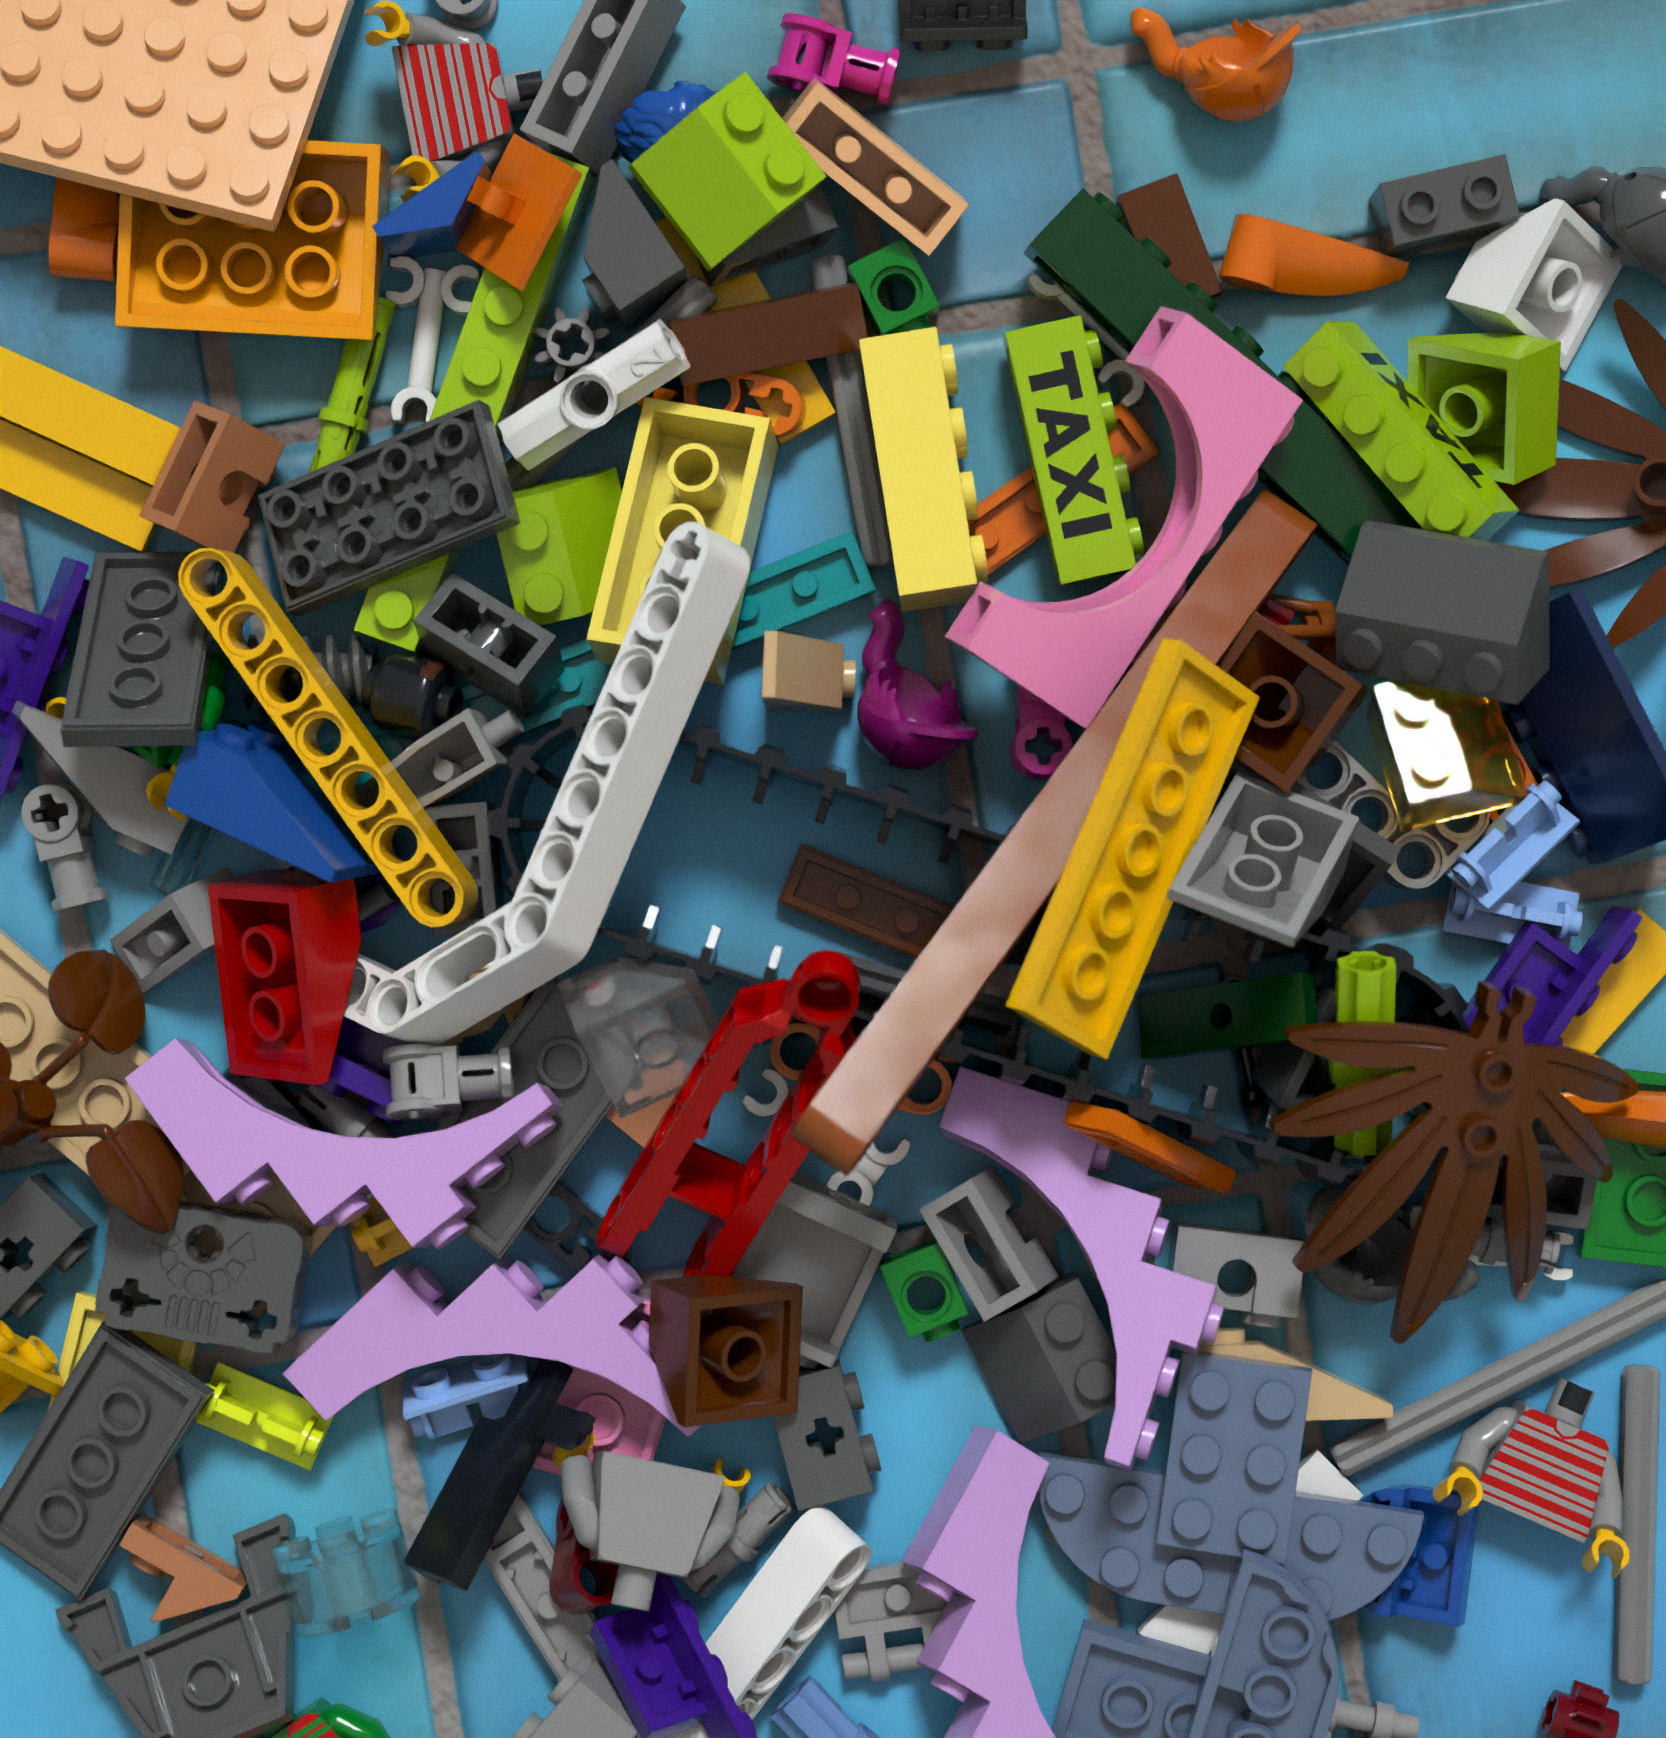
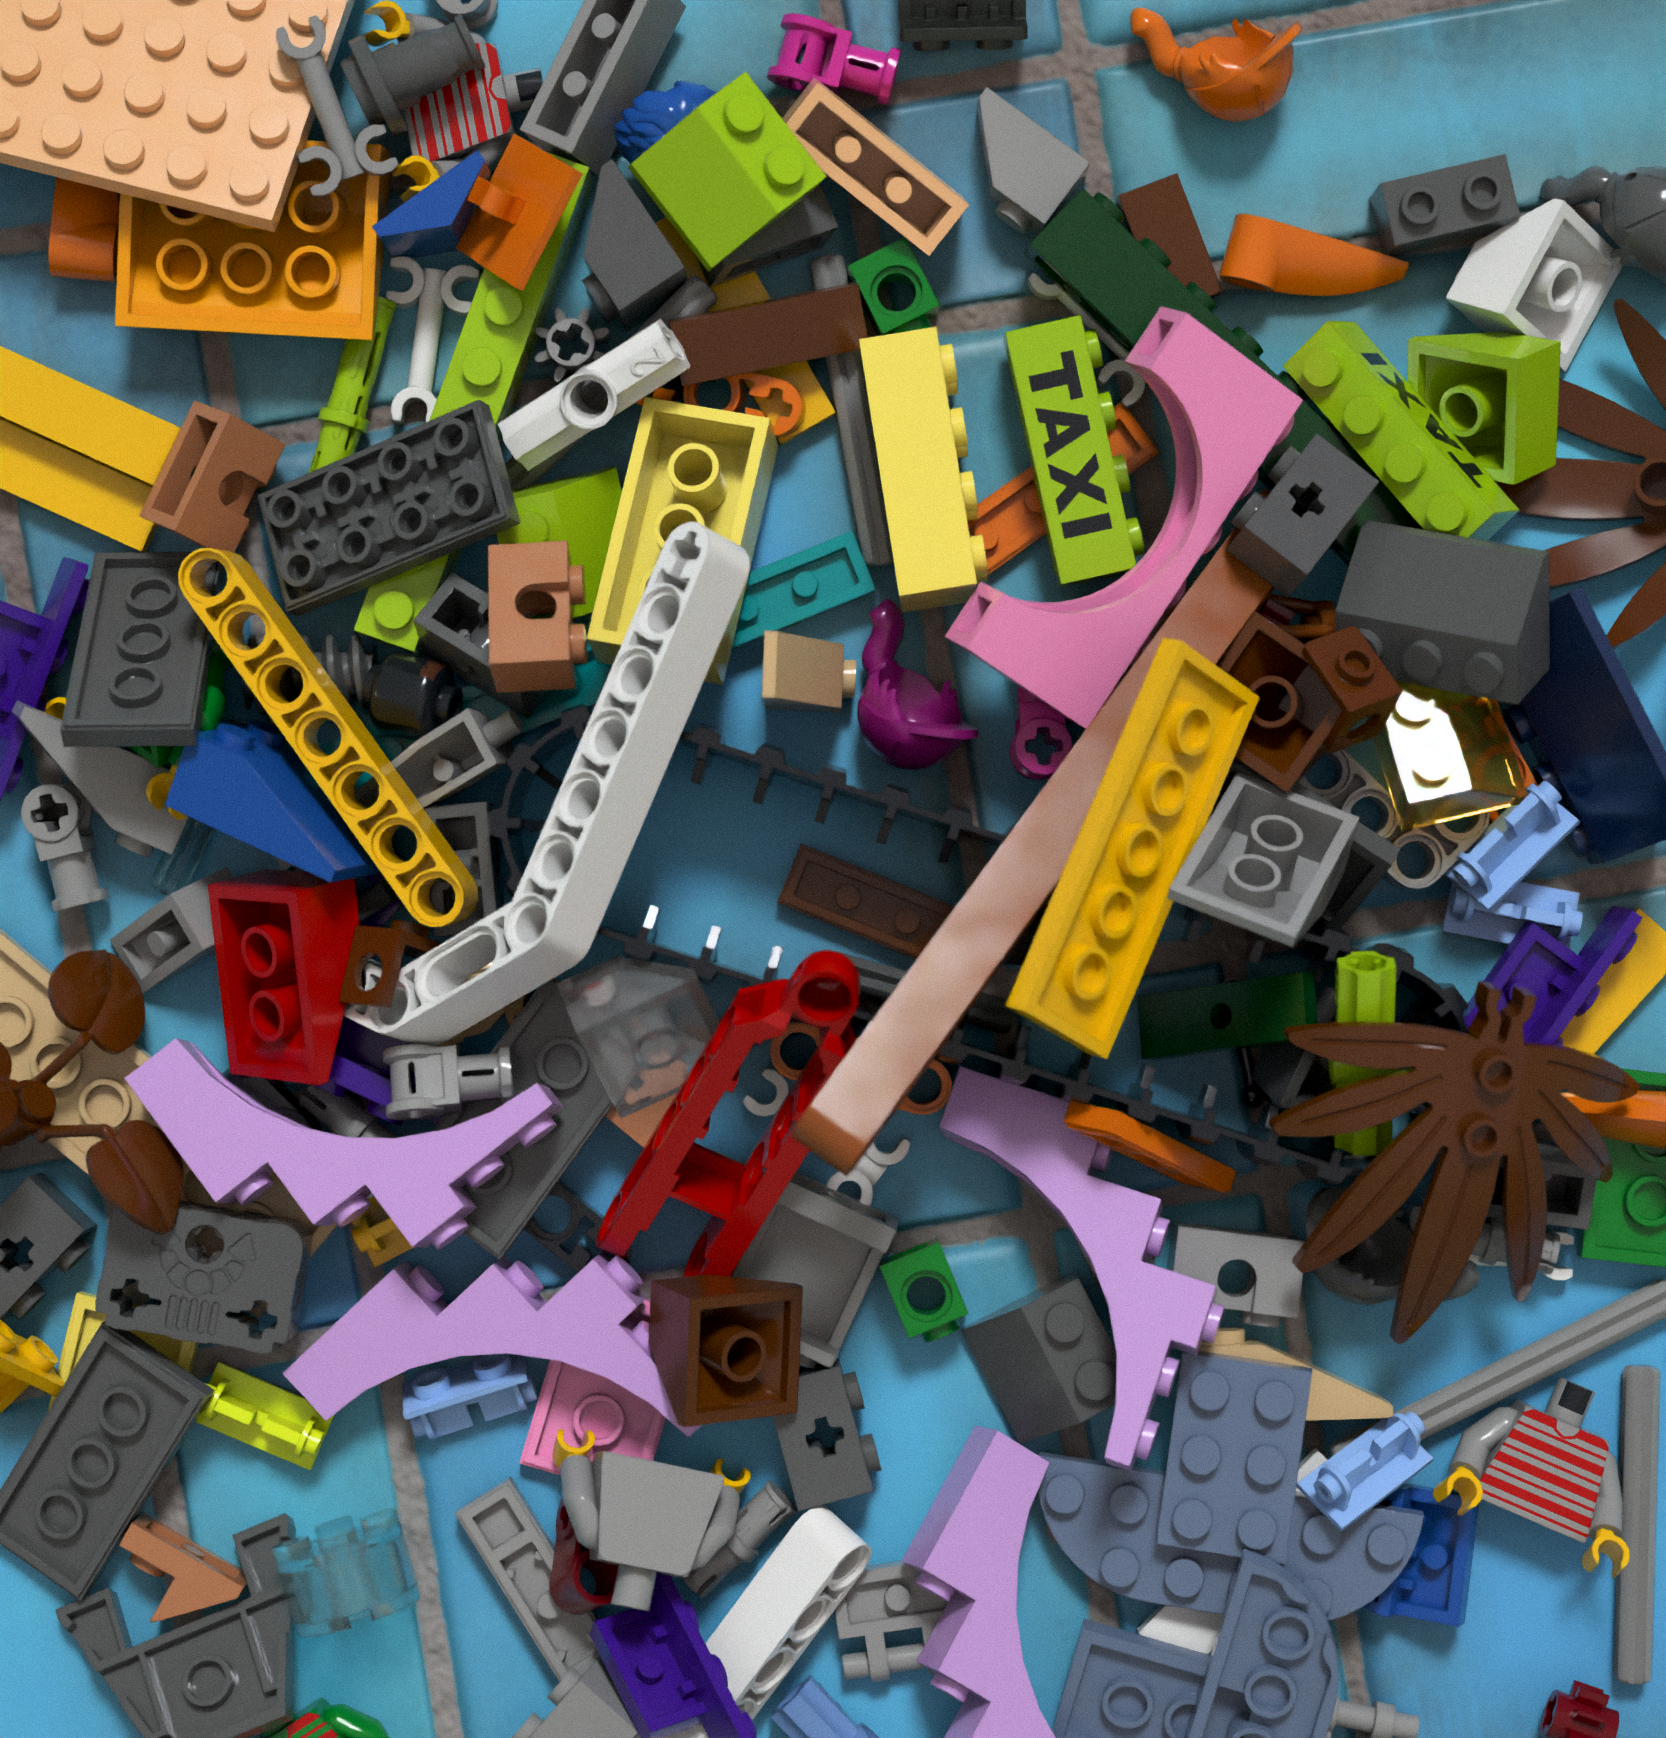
(344, 157): none -> light grey bar
(390, 945): none -> reddish brown bracket
(405, 72): none -> dark grey piece
(491, 1475): black piece -> none
(530, 582): none -> nougat brick
(1012, 1266): light grey brick -> none
(1025, 165): none -> light grey slope
(1323, 488): none -> dark grey brick
(1356, 683): none -> reddish brown bracket
(1367, 1469): none -> light blue hinge

